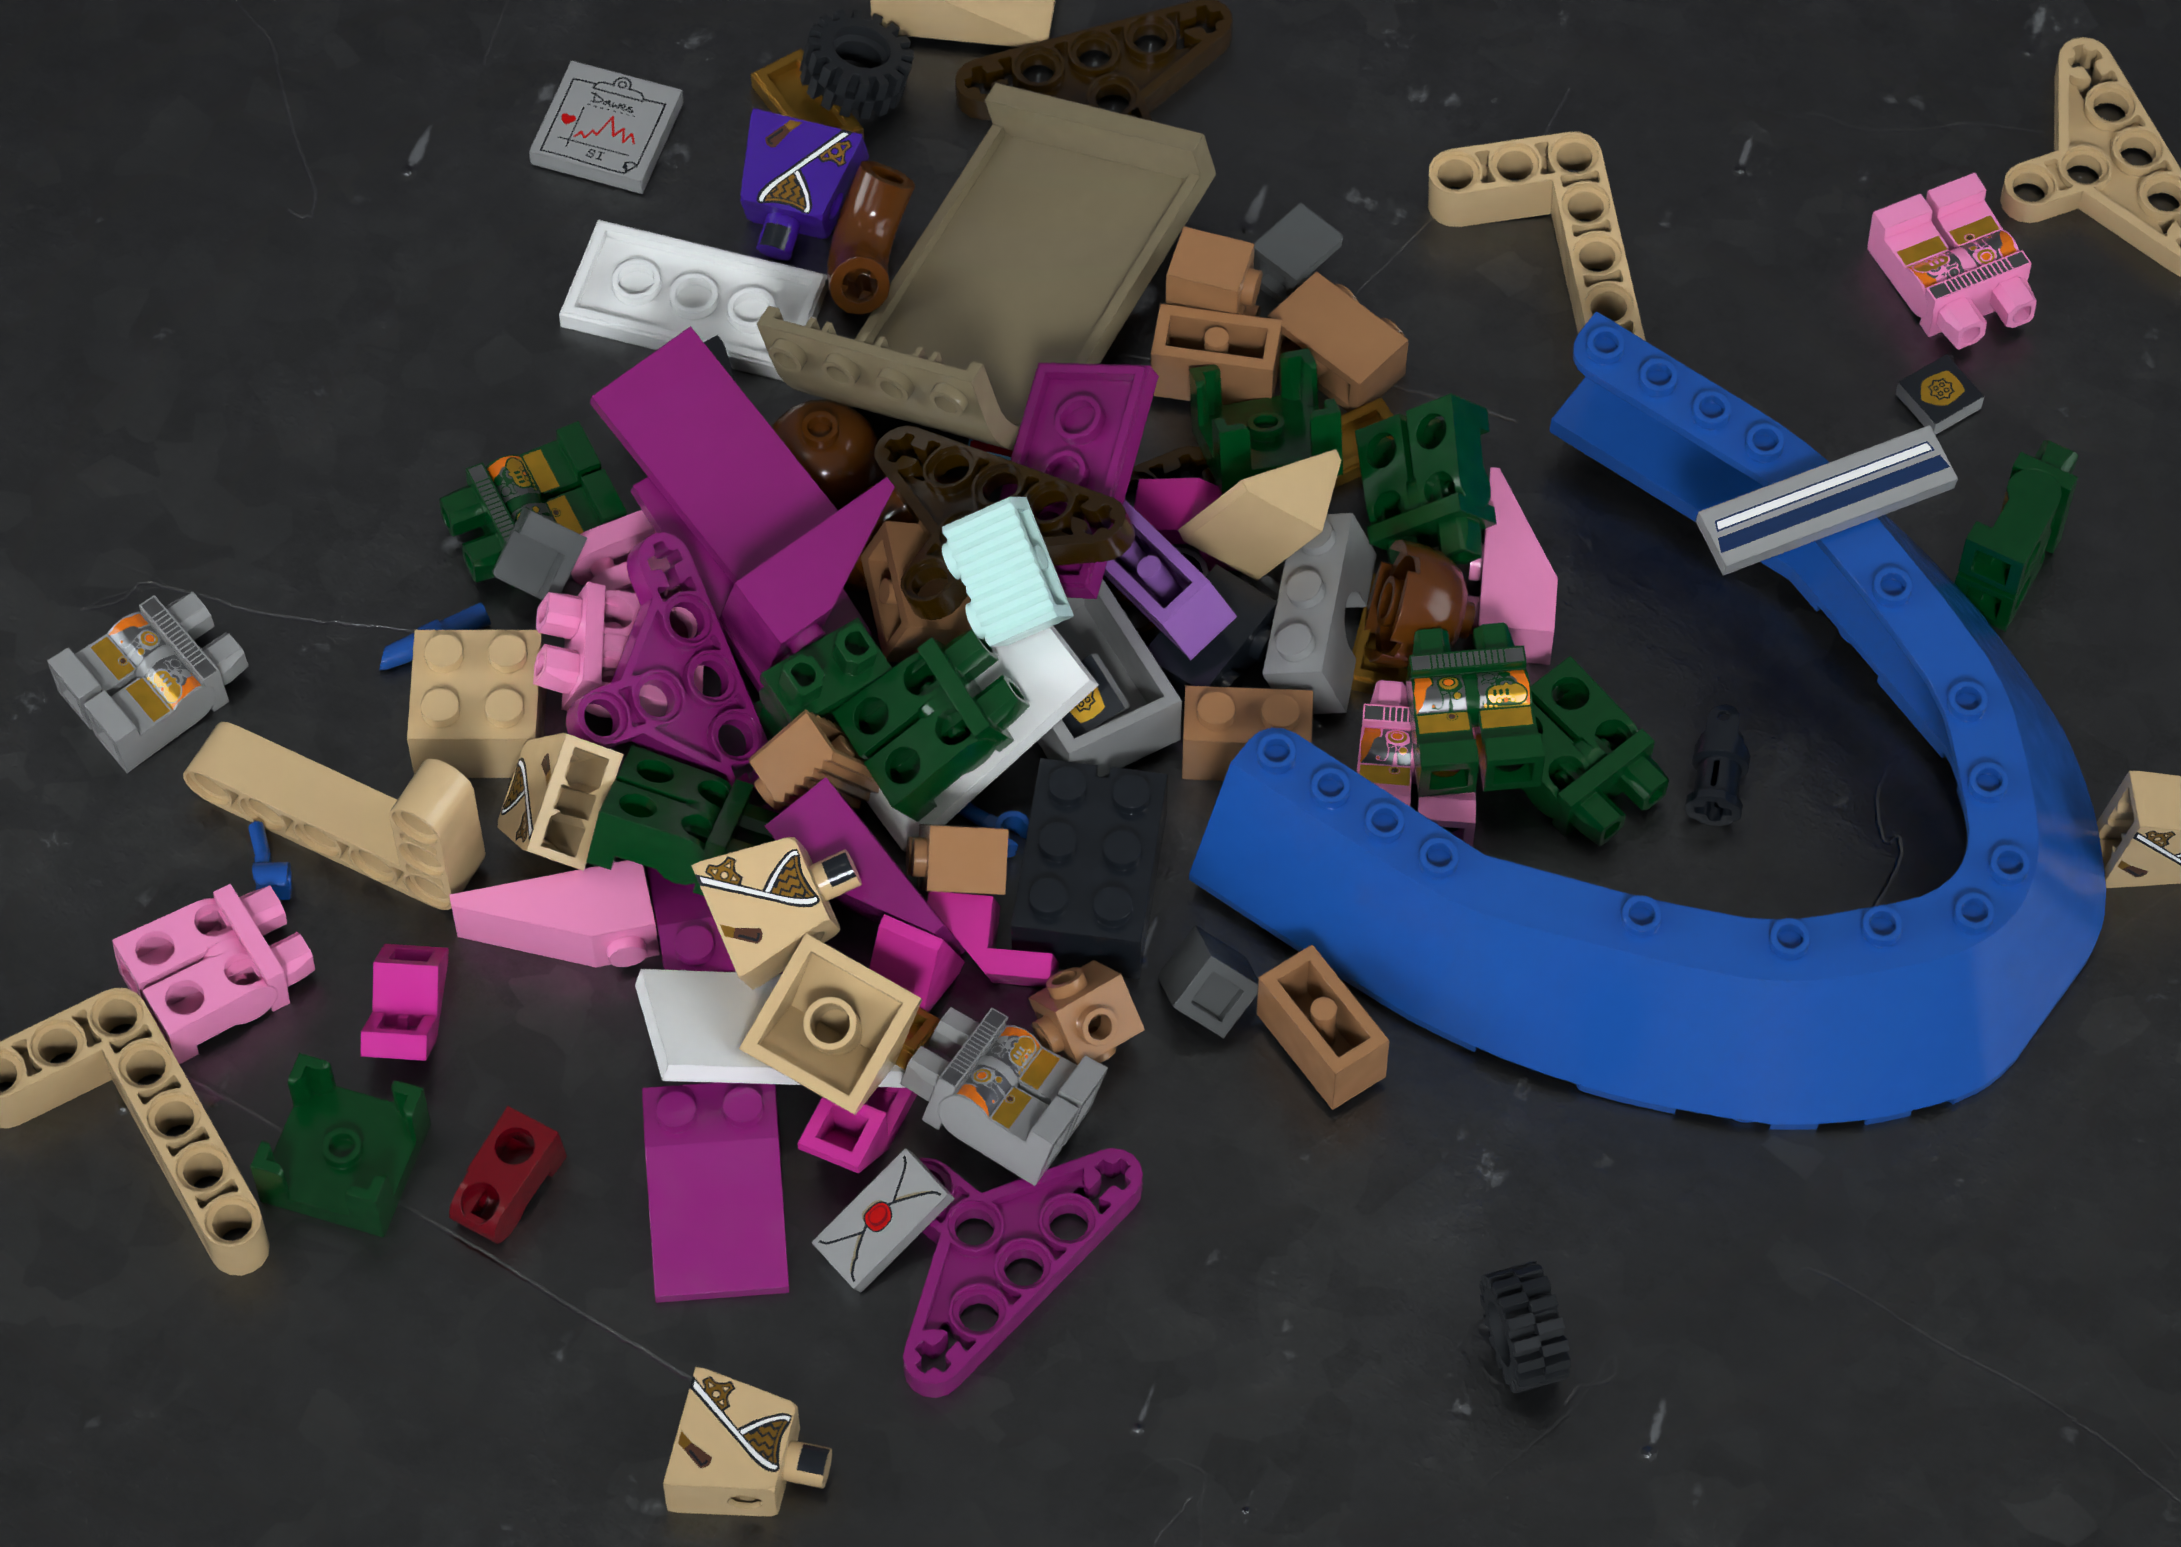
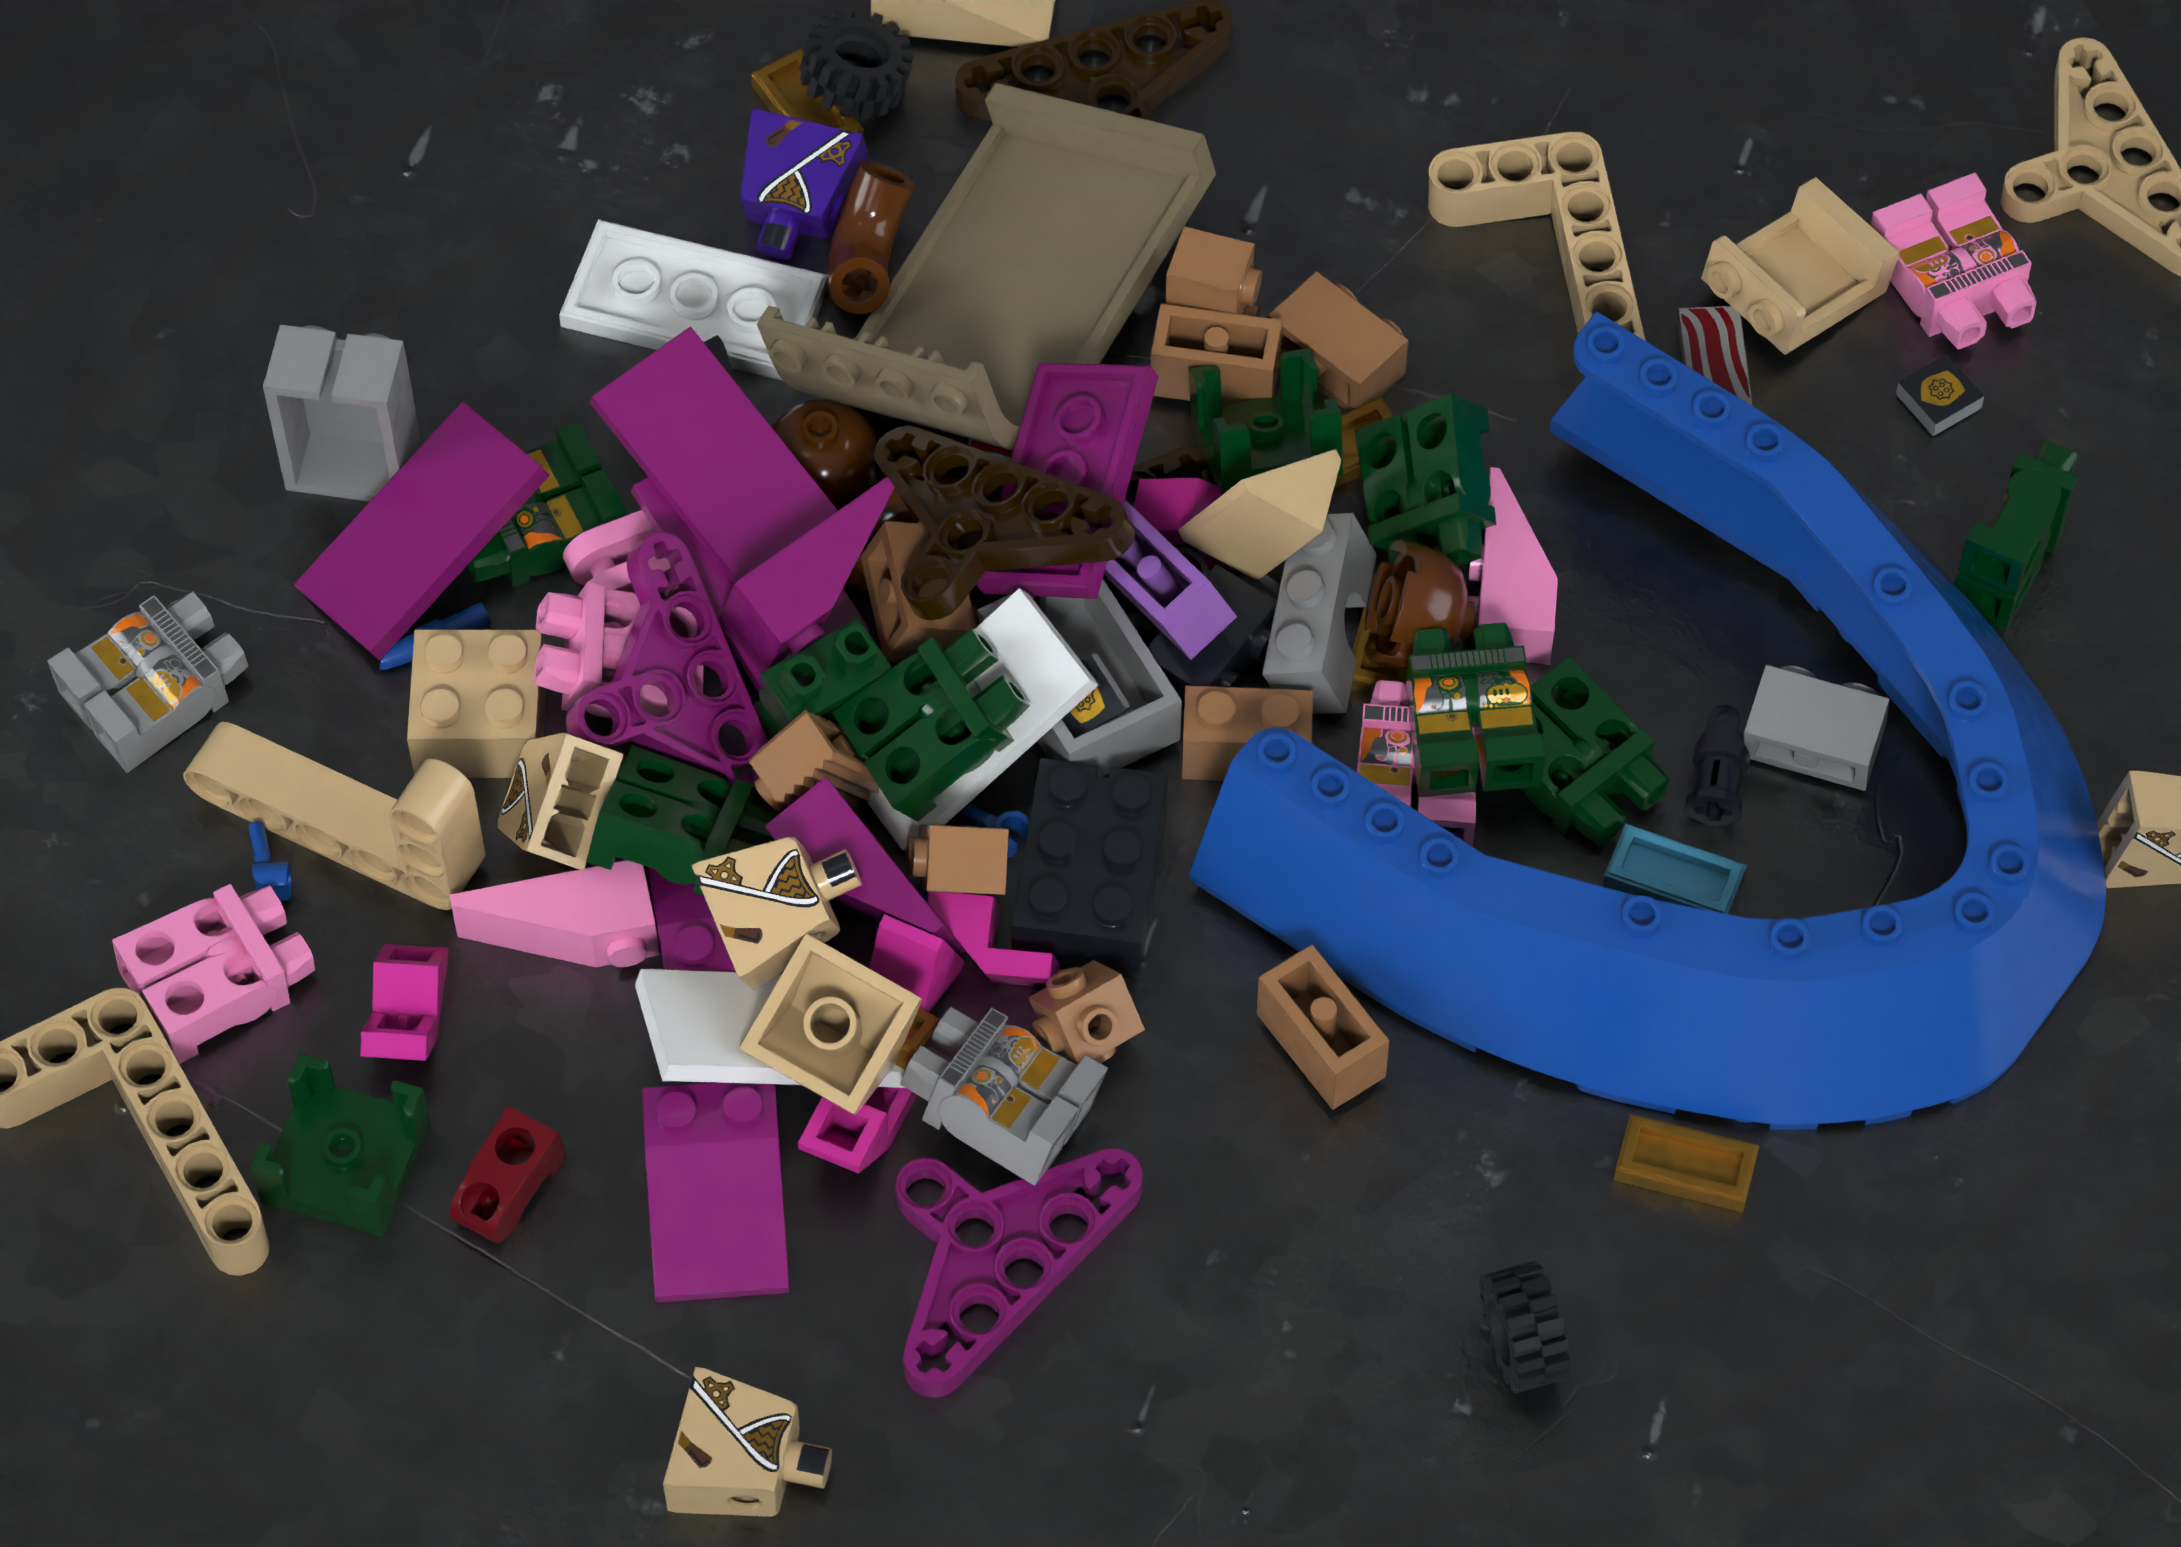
(340, 411): none -> light grey piece
(421, 530): none -> magenta tile
(538, 555): dark grey panel -> none
(606, 127): light grey tile -> none
(883, 1220): light grey tile -> none
(1005, 572): light aqua brick -> none
(1209, 981): dark grey panel -> none
(1293, 251): dark grey panel -> none
(1673, 872): none -> medium azure tile
(1686, 1162): none -> pearl gold tile
(1715, 347): none -> tile
(1802, 268): none -> tan panel
(1816, 726): none -> light grey brick
(1826, 500): light grey tile -> none

